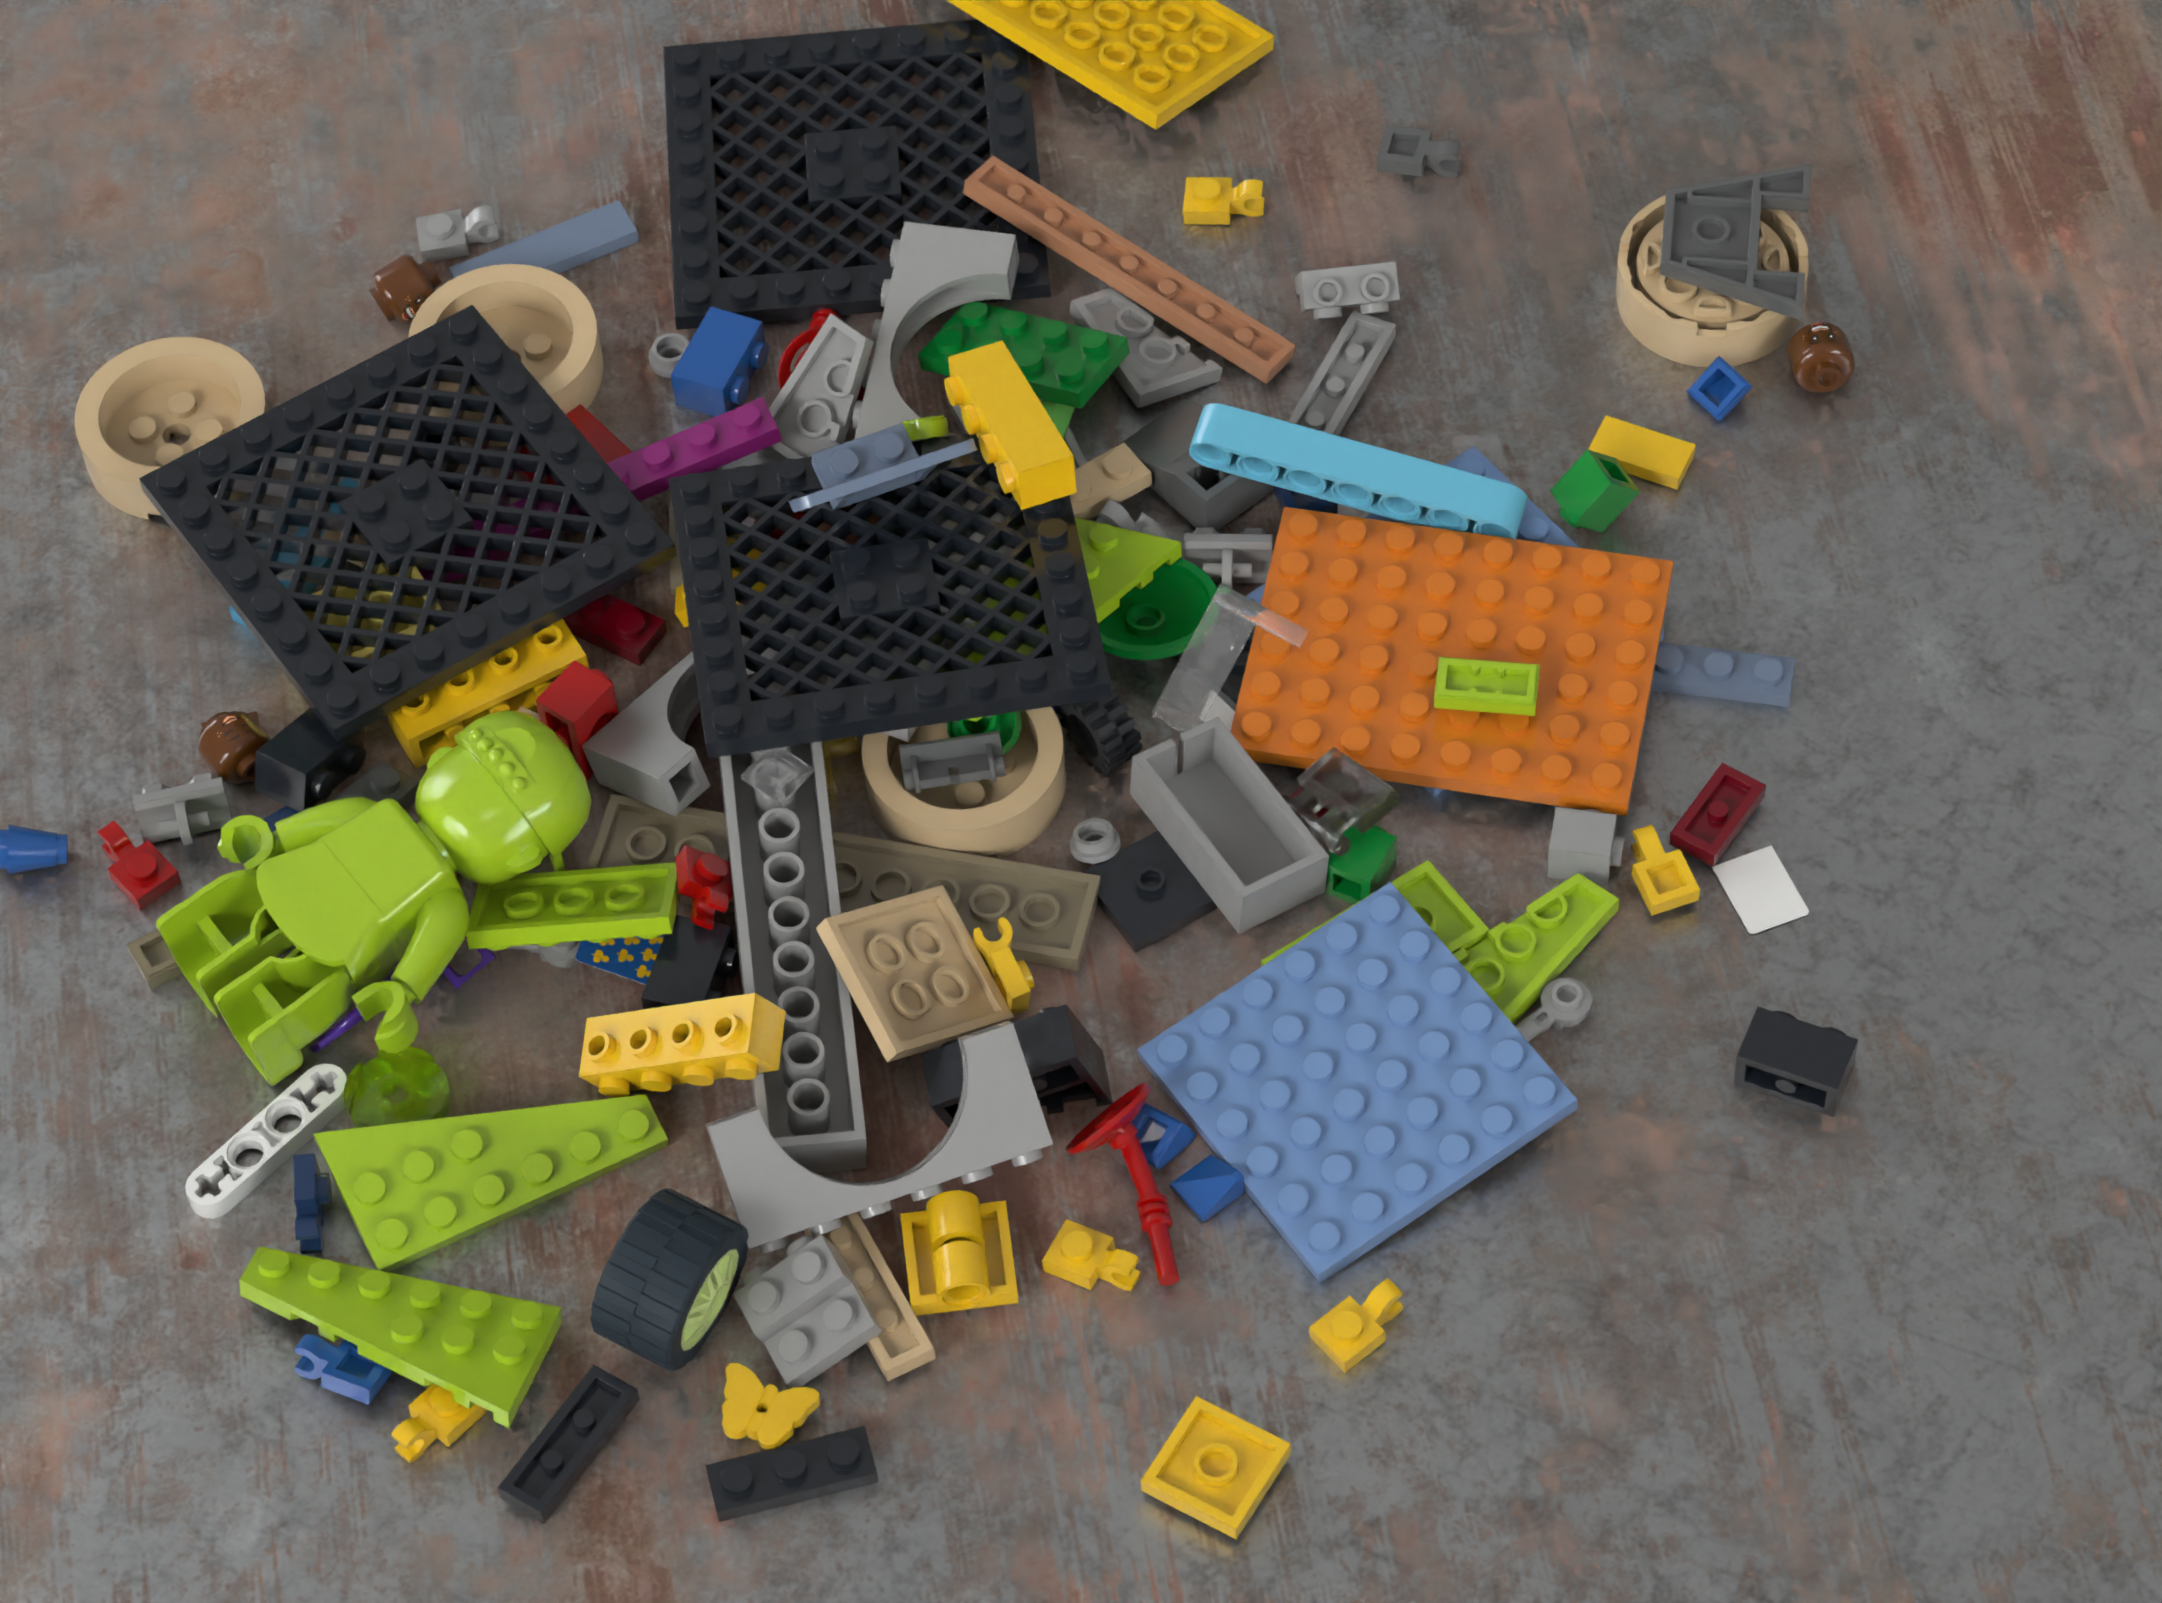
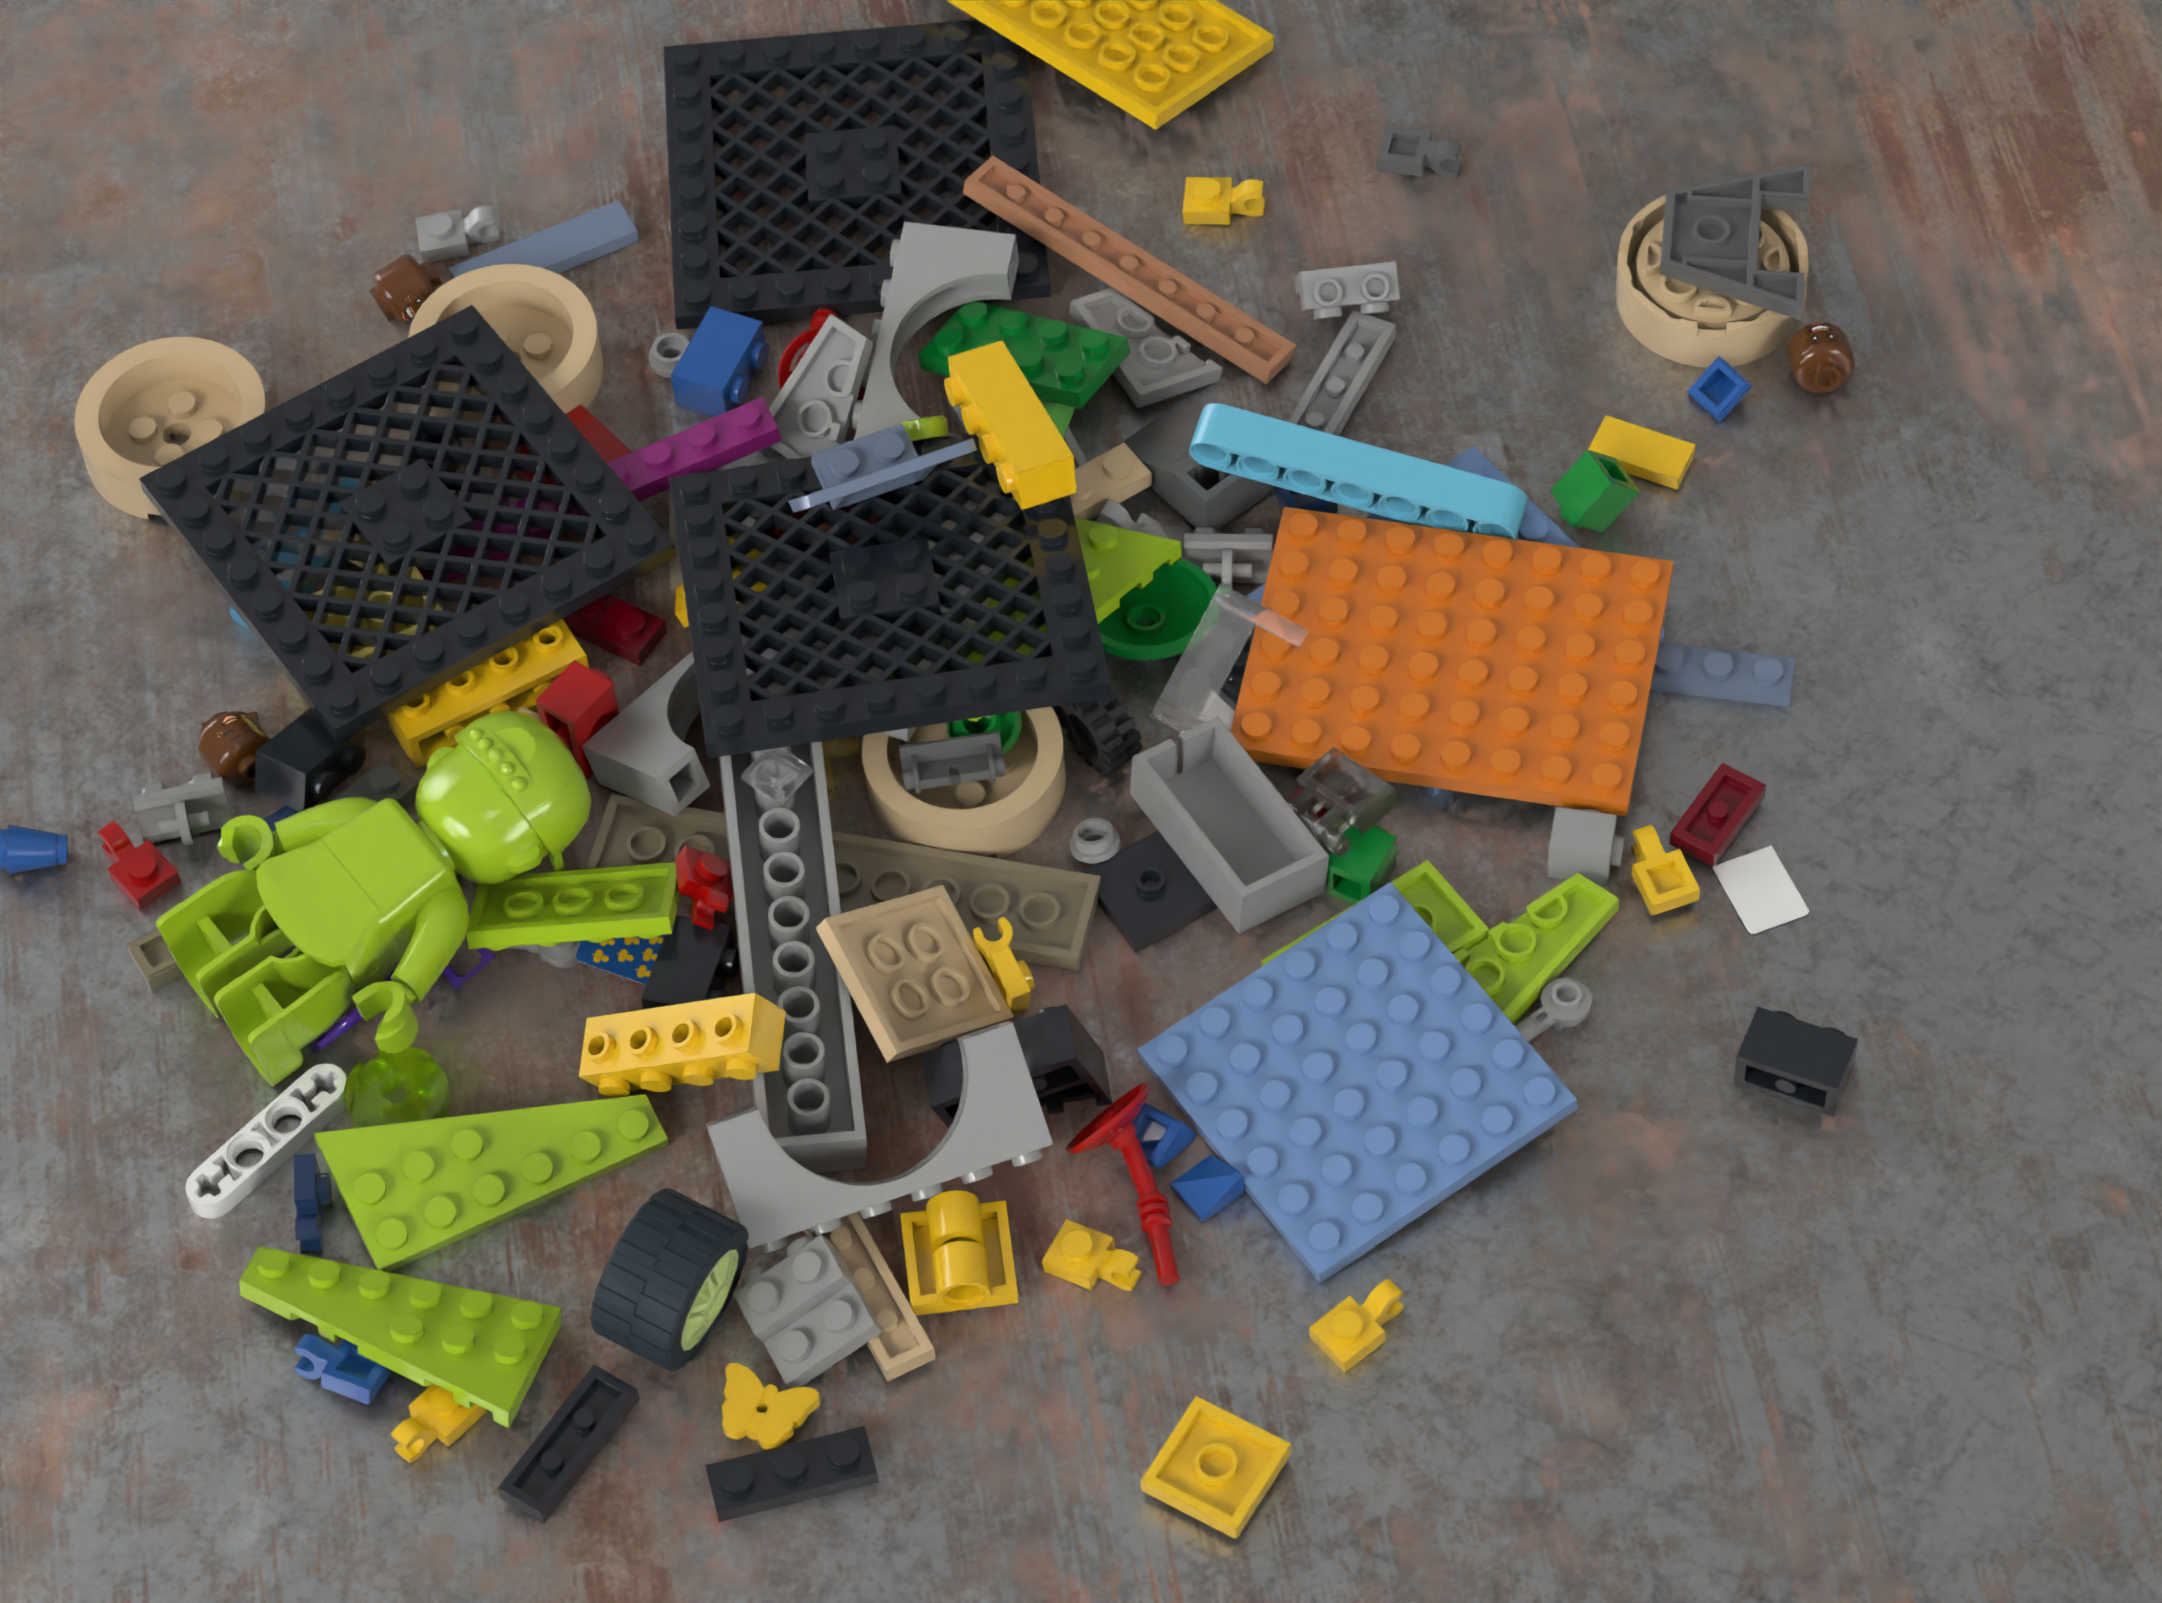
(1487, 686): lime plate -> none

